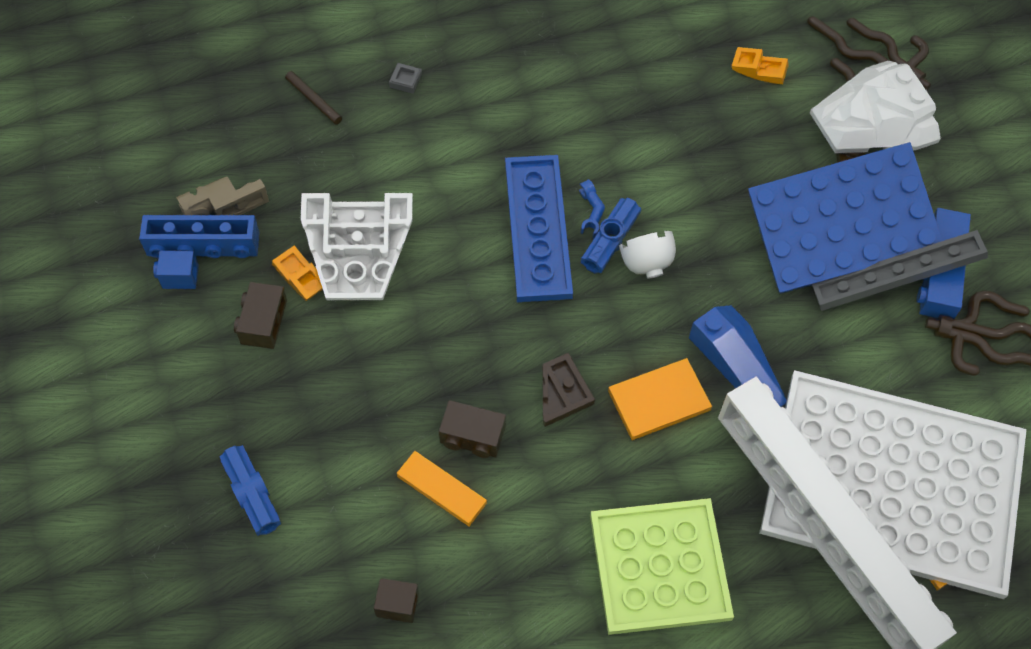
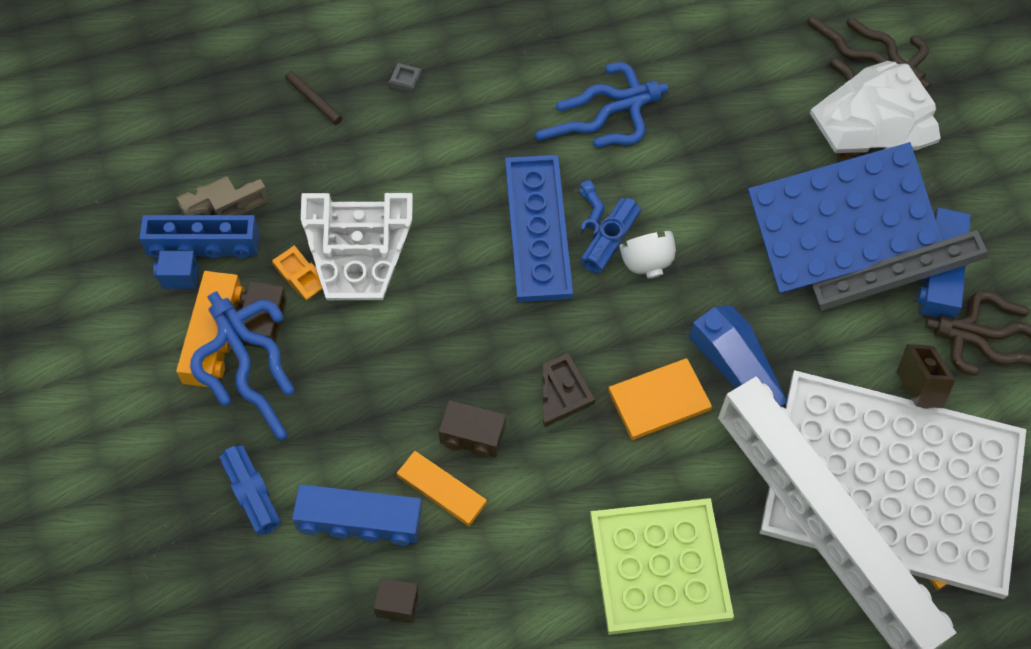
(204, 328): none -> light orange brick
(231, 326): none -> blue plant
(357, 514): none -> blue brick
(630, 98): none -> blue plant
(756, 66): light orange slope -> none
(925, 376): none -> dark brown brick

